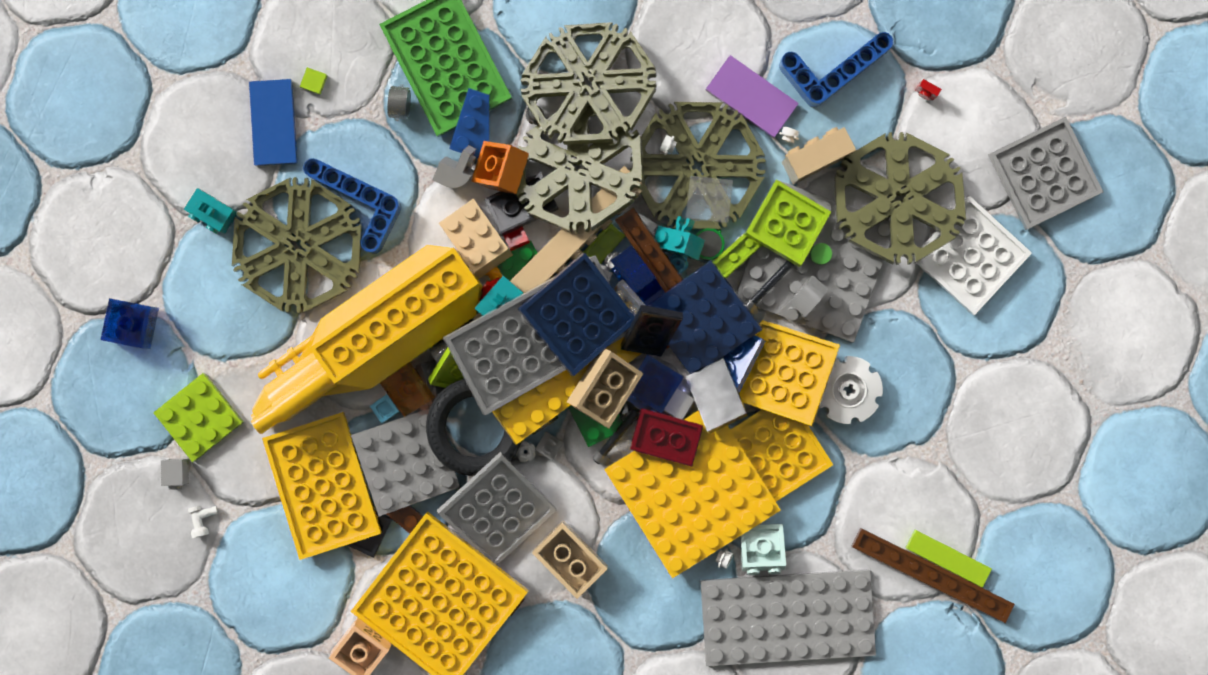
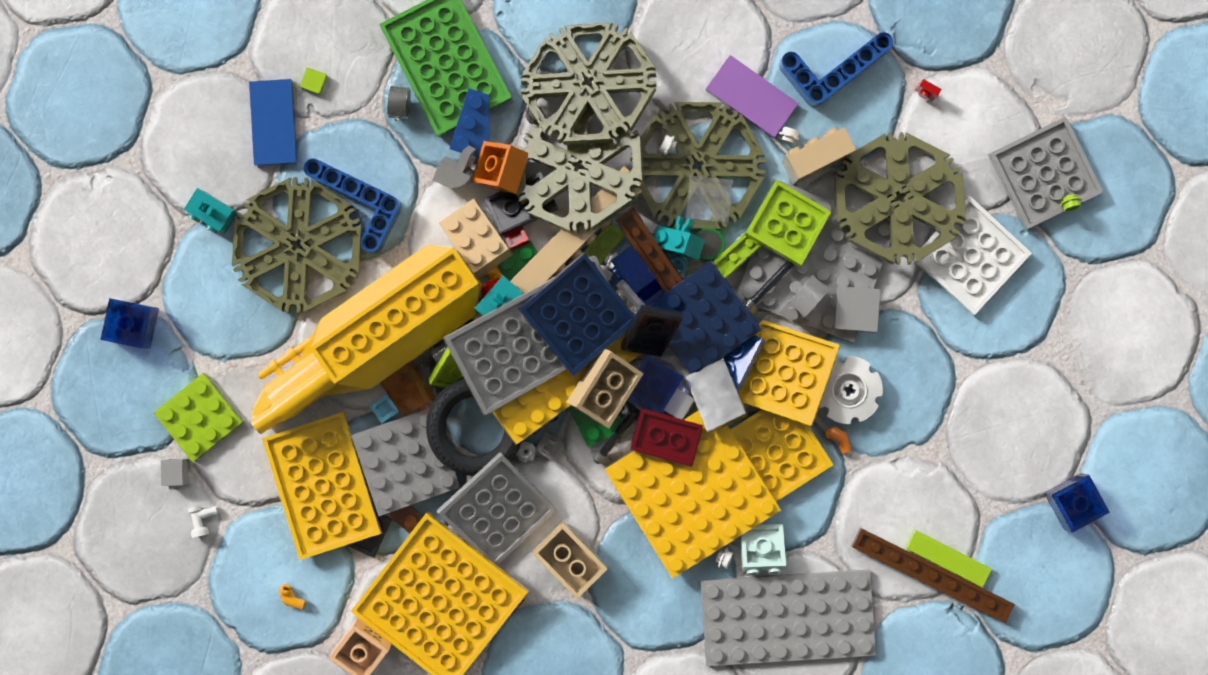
(289, 599): none -> light orange arm
(820, 253): bright green tile -> none
(839, 436): none -> orange arm
(857, 309): none -> light grey tile
(1071, 203): none -> lime plate
(1076, 502): none -> clear blue brick

